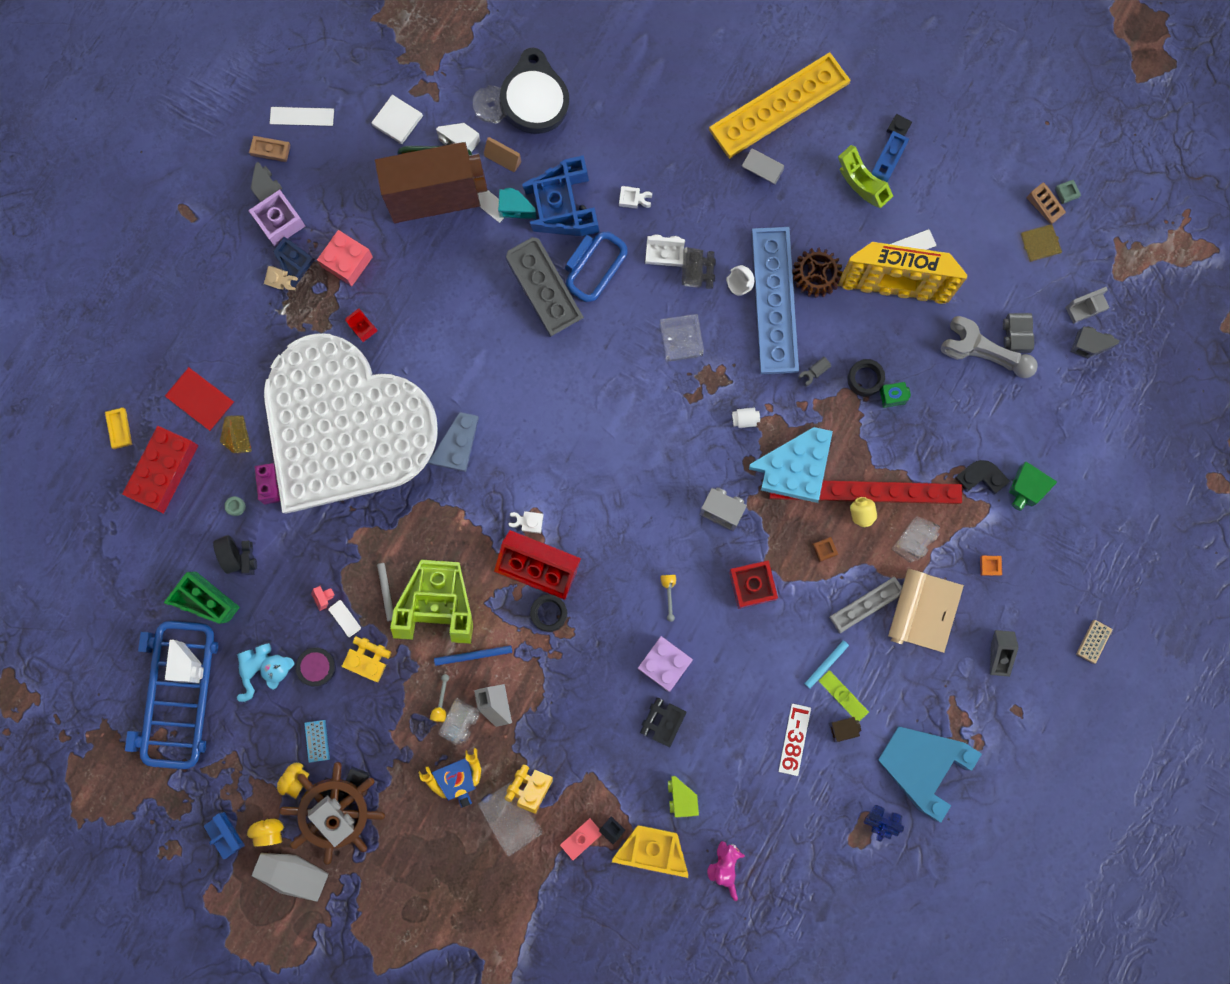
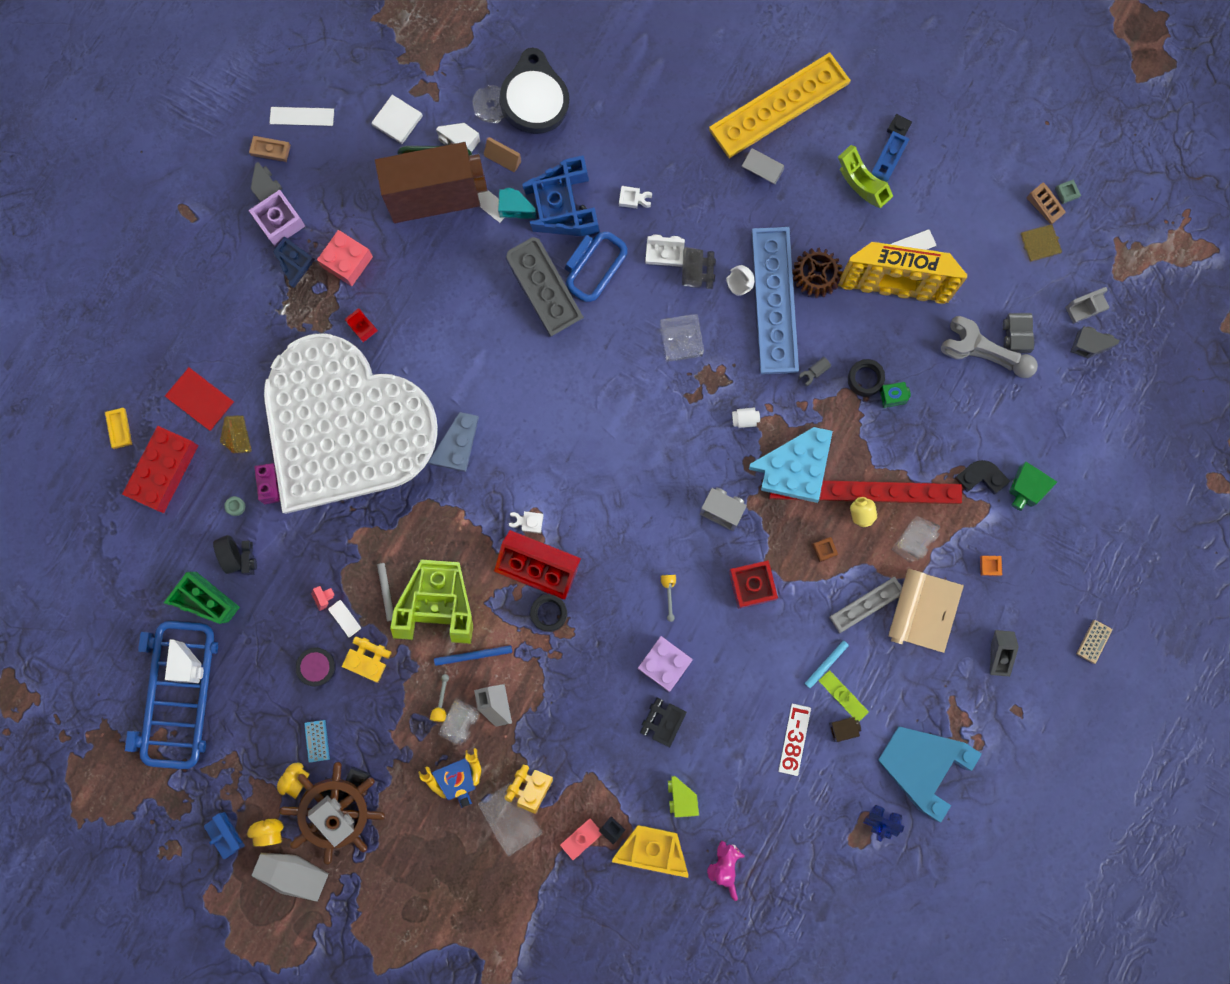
(272, 669): medium azure animal -> none
(278, 278): tan plate -> none

